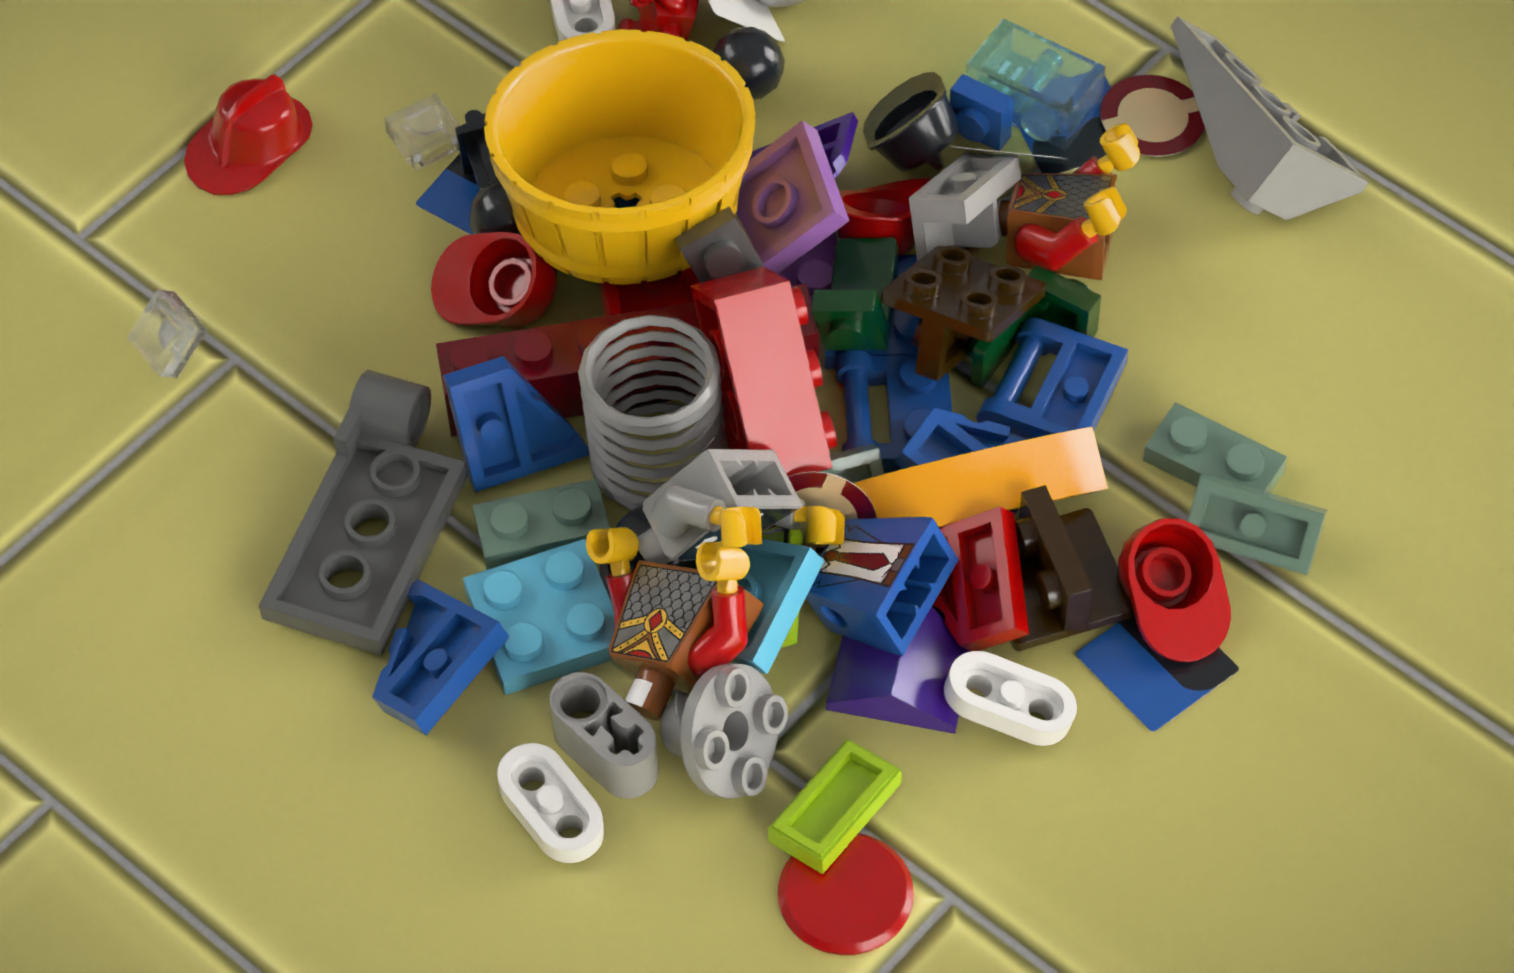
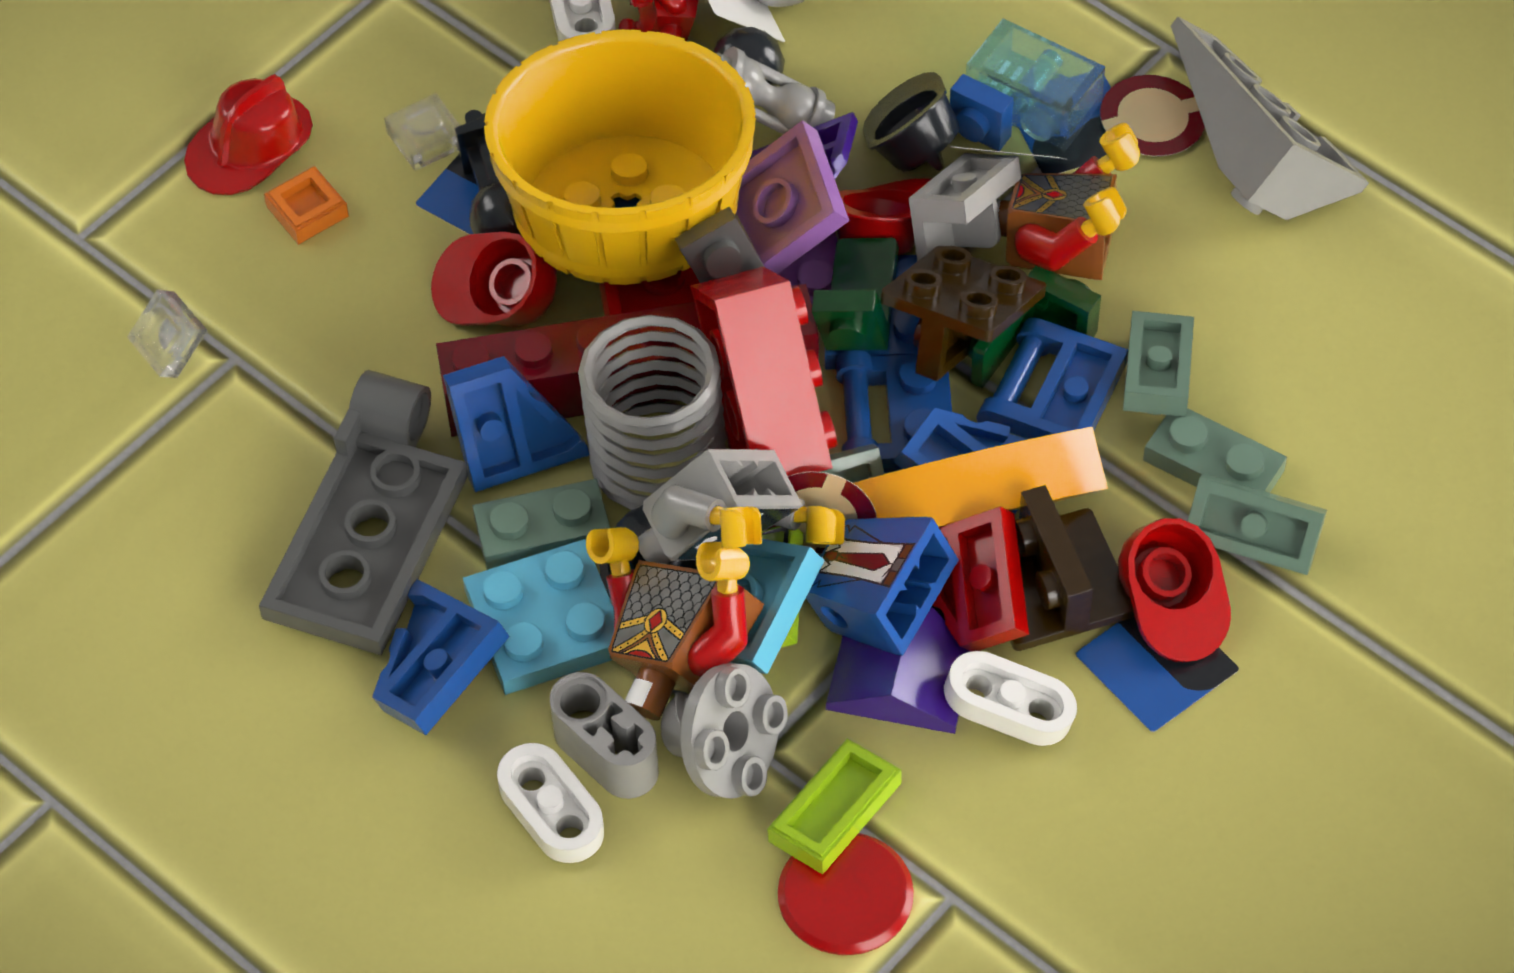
(306, 205): none -> orange tile
(783, 104): none -> light grey piece
(1158, 364): none -> sand green plate

